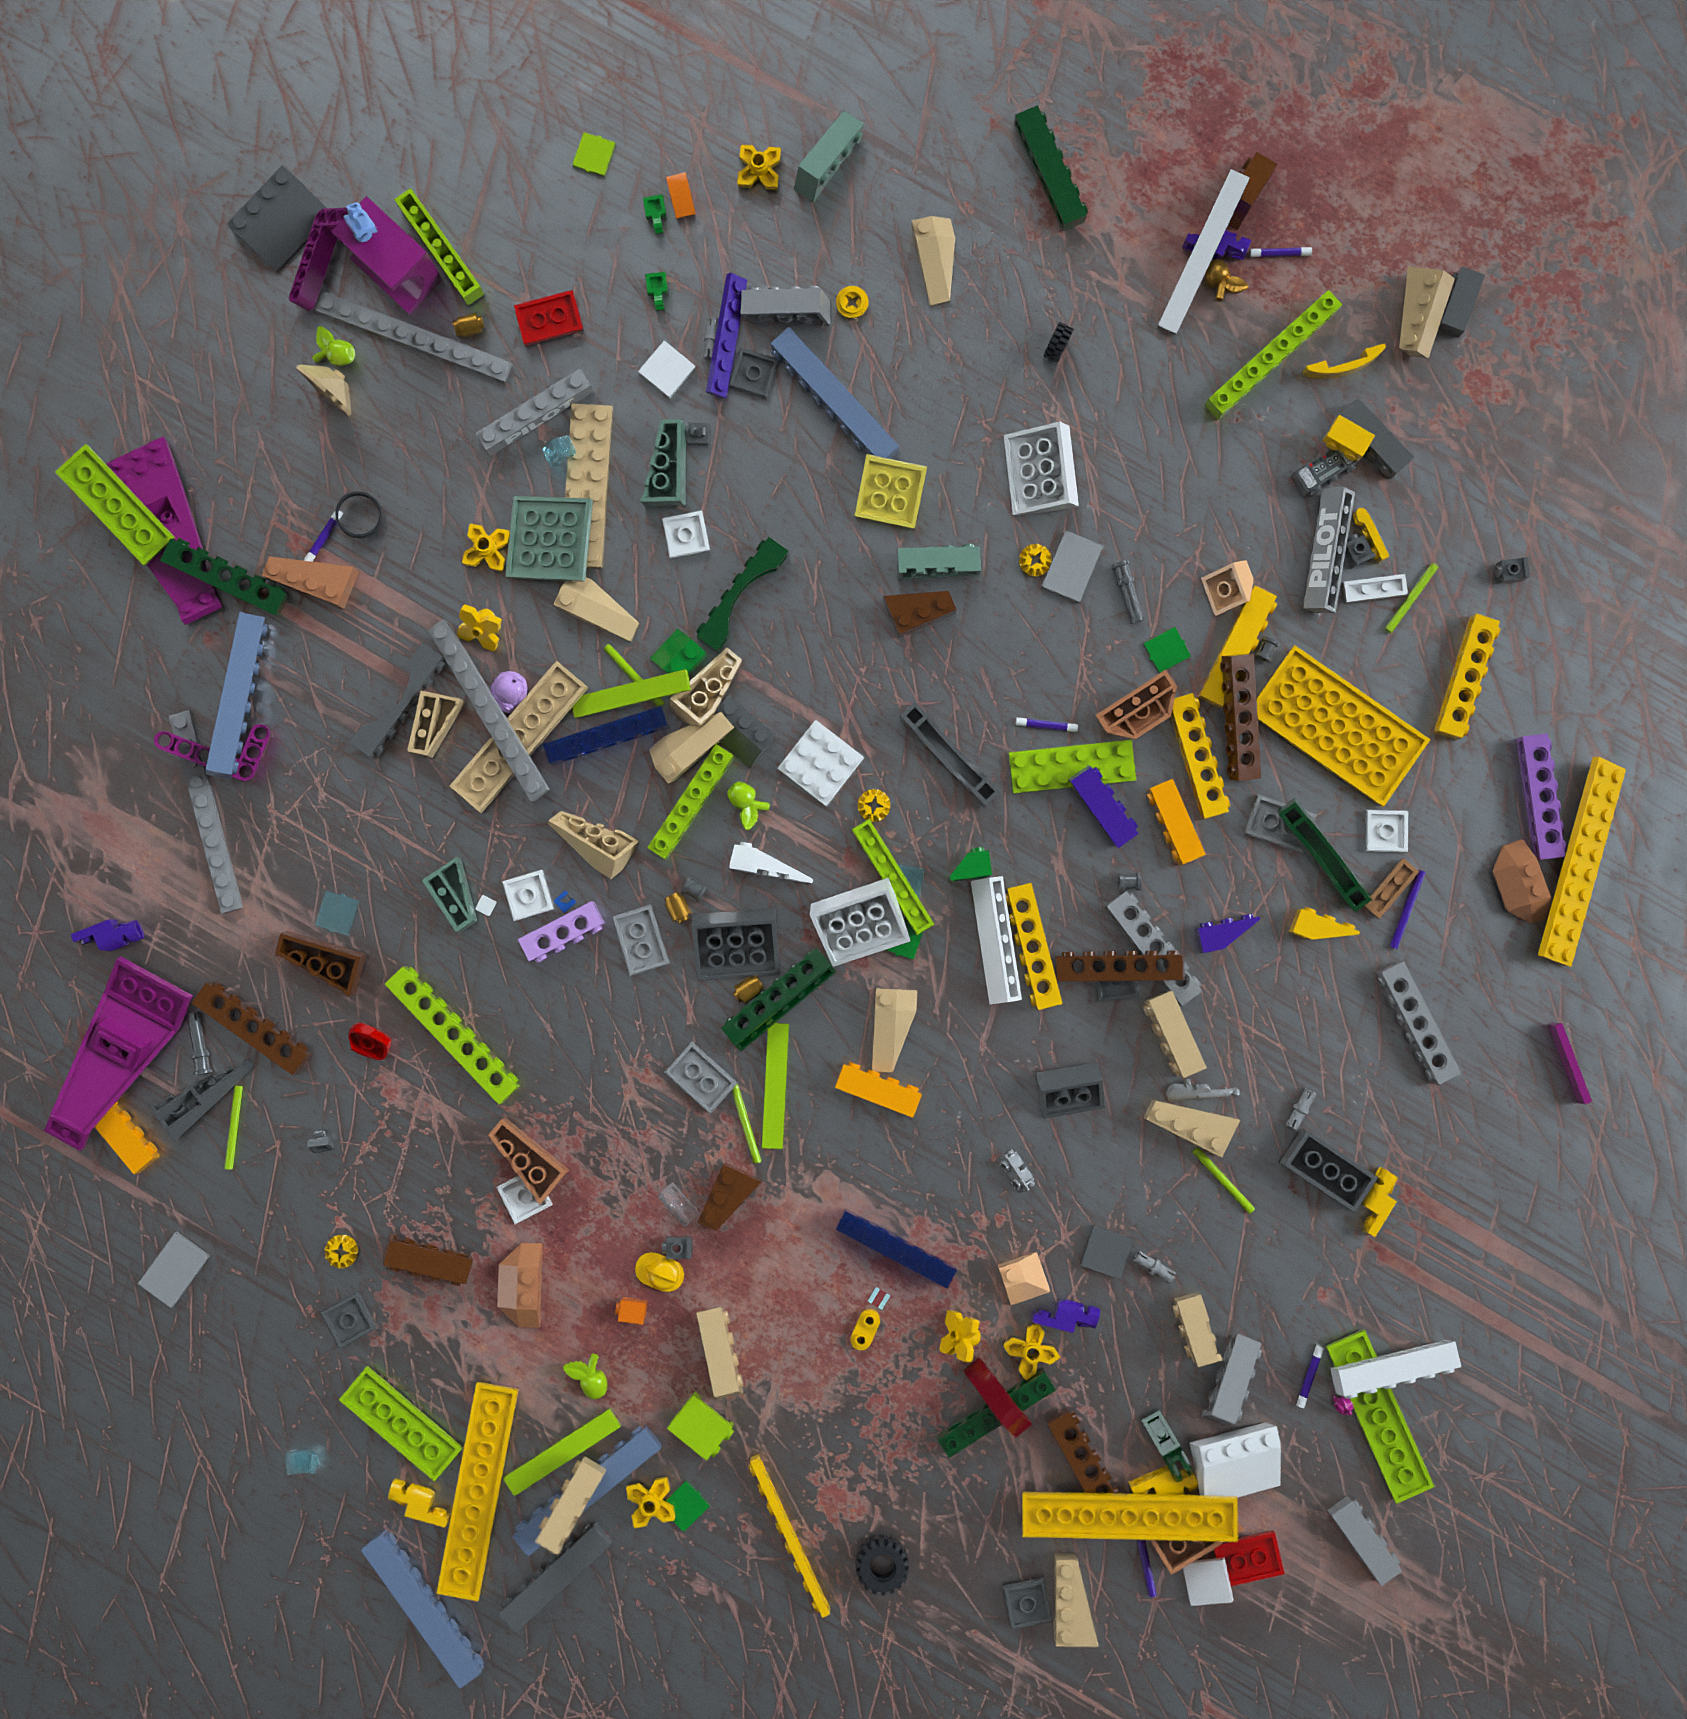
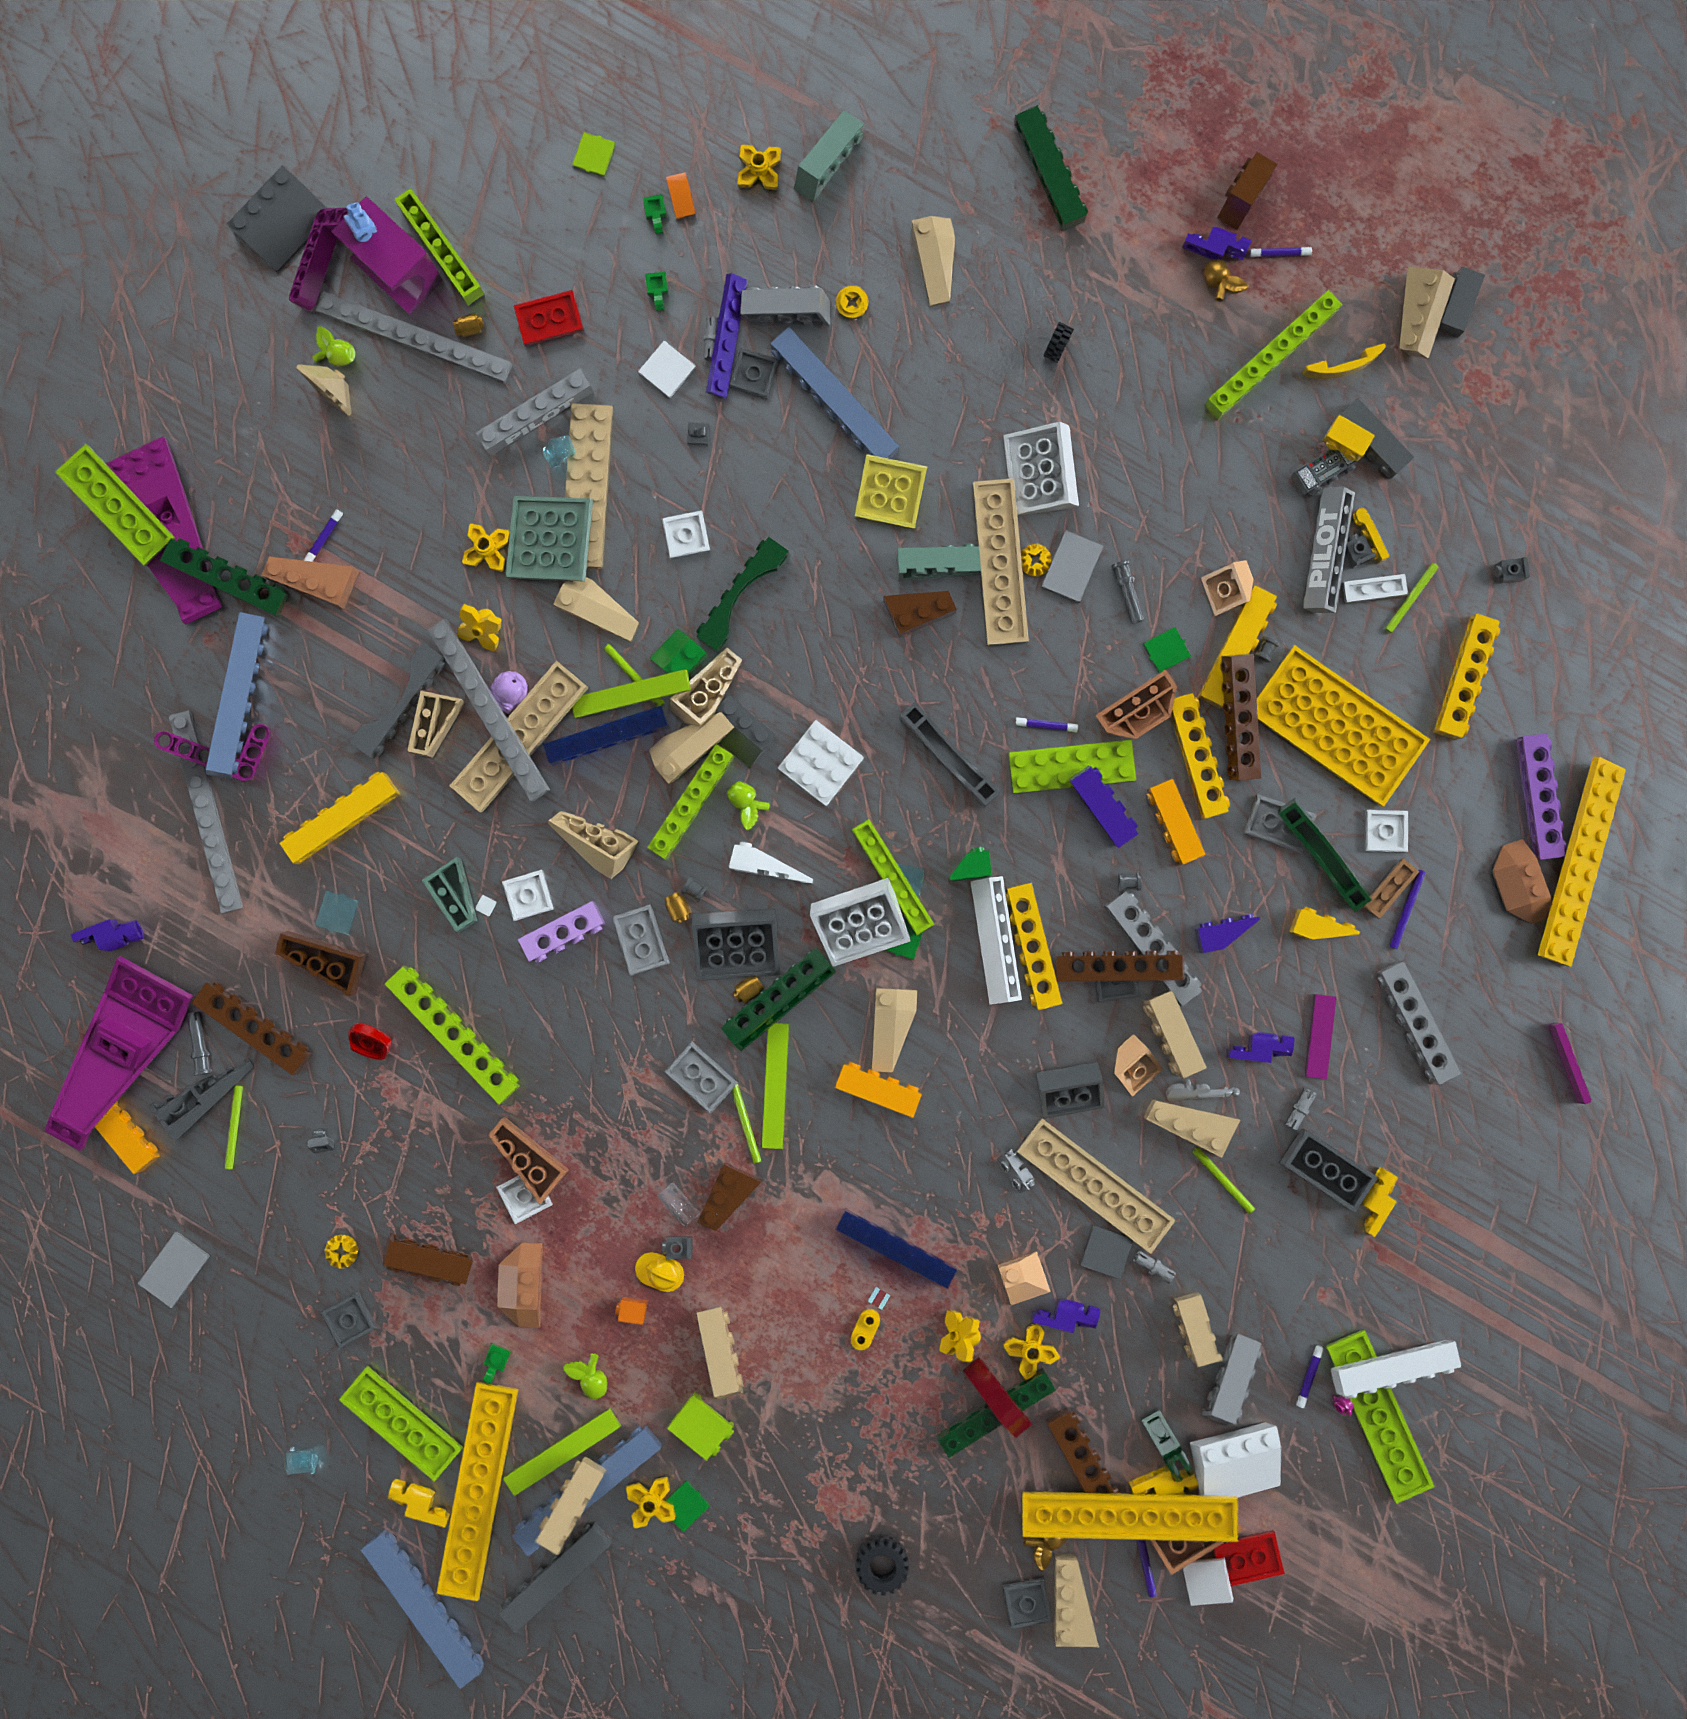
(339, 818): none -> yellow brick
(358, 493): black tyre -> none
(496, 1360): none -> green plate
(564, 901): blue sticker -> none
(667, 470): sand green wedge -> none
(792, 1545): yellow plate -> none
(879, 813): yellow gear -> none
(1000, 562): none -> tan plate
(1043, 1548): none -> pearl gold piece
(1096, 1185): none -> tan plate
(1135, 1065): none -> light nougat slope
(1203, 251): white tile -> none
(1262, 1047): none -> dark purple plate
(1320, 1036): none -> magenta tile
(1364, 1540): light grey brick -> none

